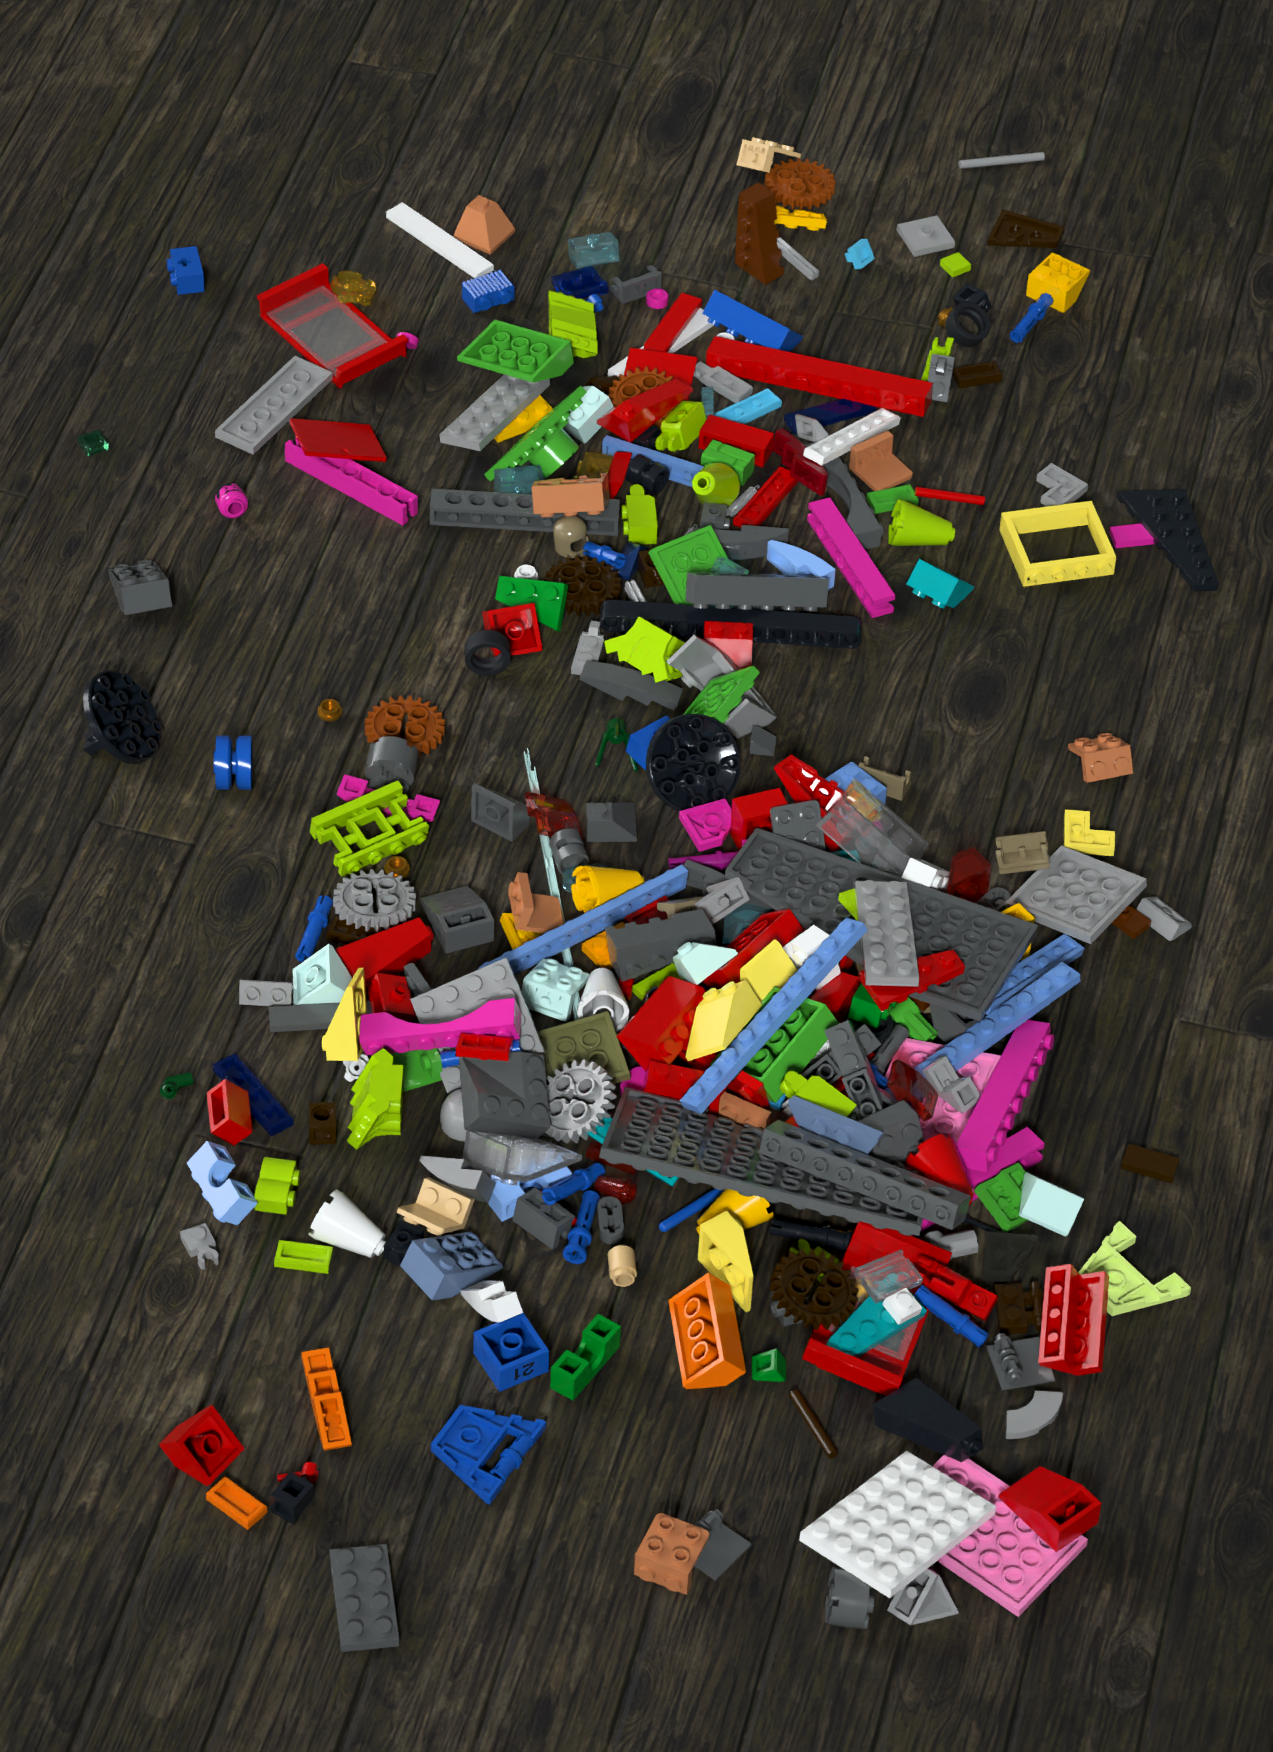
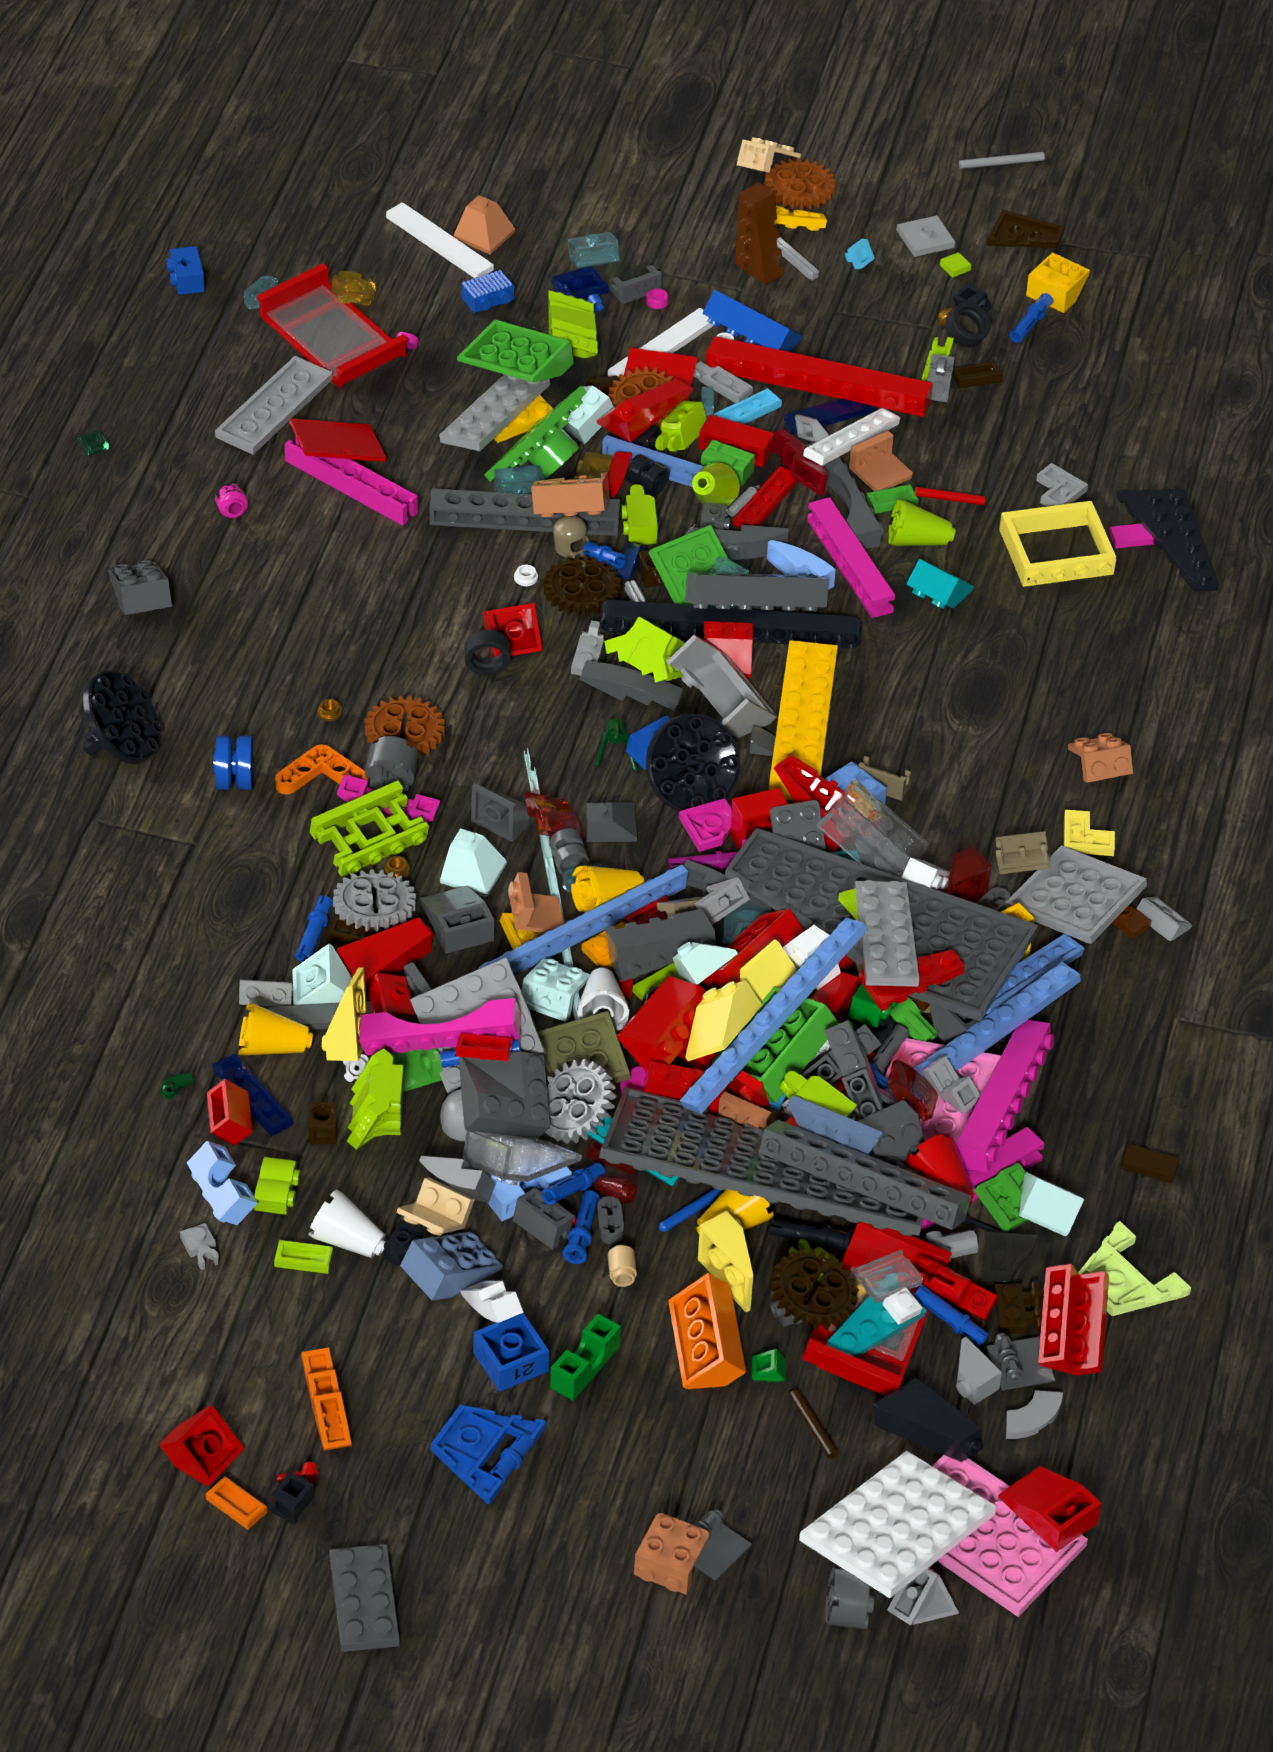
(258, 287): none -> clear light blue beam
(272, 1033): none -> yellow cone
(325, 763): none -> orange beam
(472, 863): none -> light aqua slope
(547, 597): green wing -> none
(673, 323): red tile -> none
(723, 694): bright green plate -> none
(804, 707): none -> yellow brick
(976, 1373): none -> light grey slope

